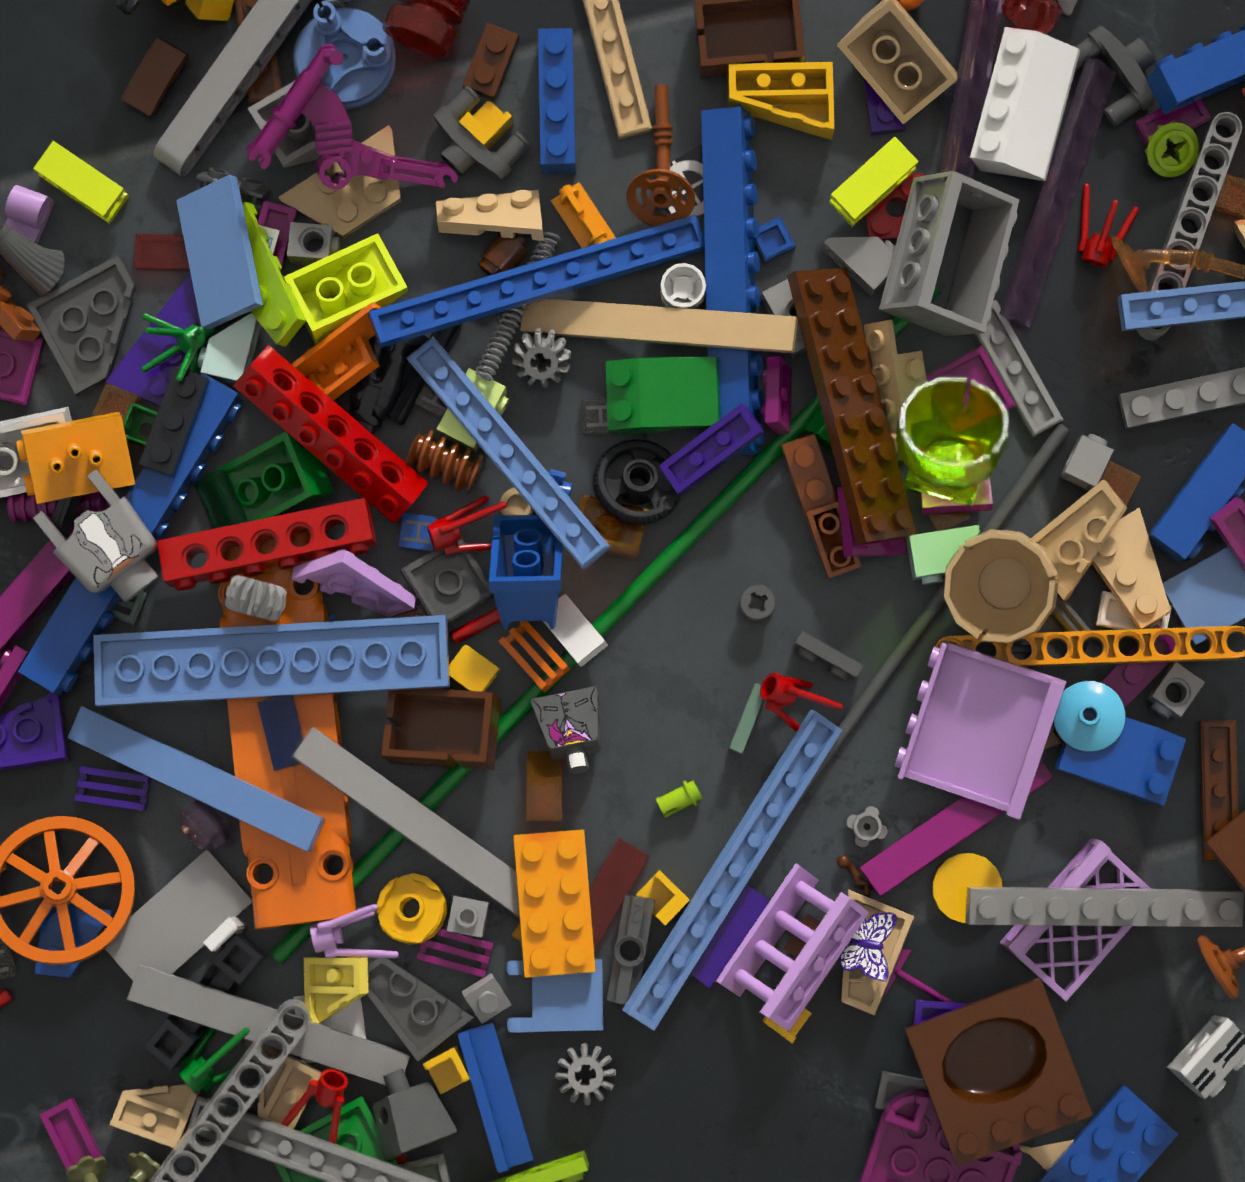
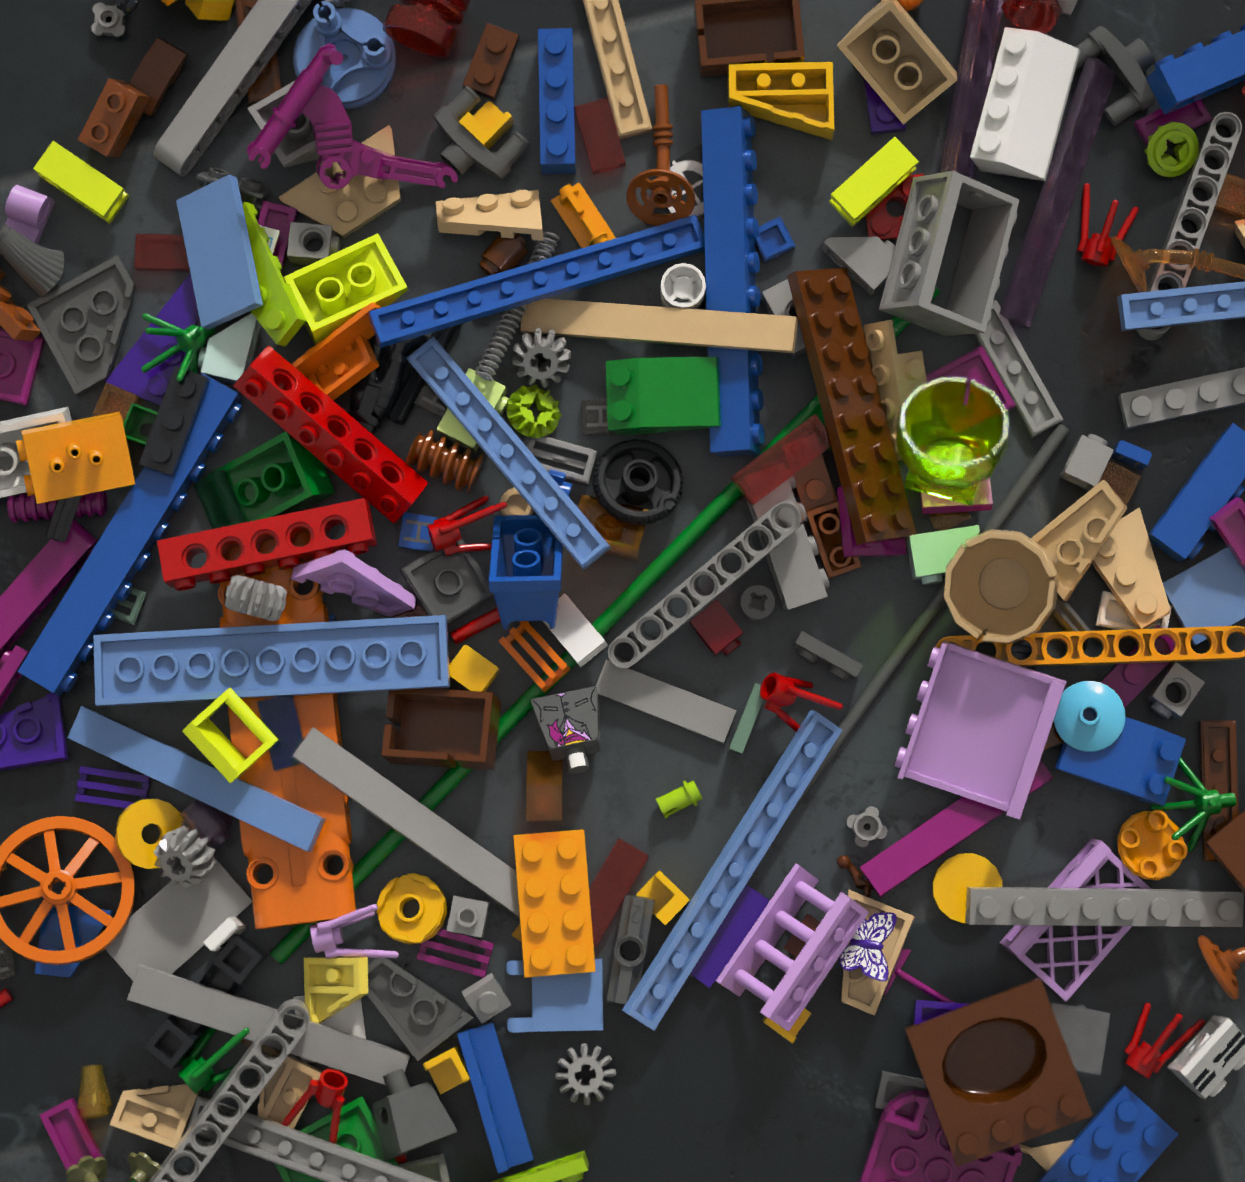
(93, 1093): none -> clear yellow cone
(106, 546): light grey piece -> none
(113, 28): none -> light grey plate
(114, 118): none -> dark orange brick
(130, 827): none -> yellow tile
(184, 857): none -> light grey gear
(217, 746): none -> neon yellow tile
(523, 419): none -> lime gear
(587, 467): none -> light grey tile
(600, 136): none -> clear red tile
(665, 701): none -> light grey tile
(689, 589): none -> light grey beam
(711, 449): dark purple plate -> none
(717, 629): none -> dark red brick
(777, 383): magenta plate -> none
(782, 460): none -> clear red tile
(793, 561): none -> light grey brick
(1083, 1034): none -> clear piece
(1131, 455): none -> blue tile
(1147, 1058): none -> red plant
(1148, 846): none -> light orange dish
(1206, 803): none -> green plant

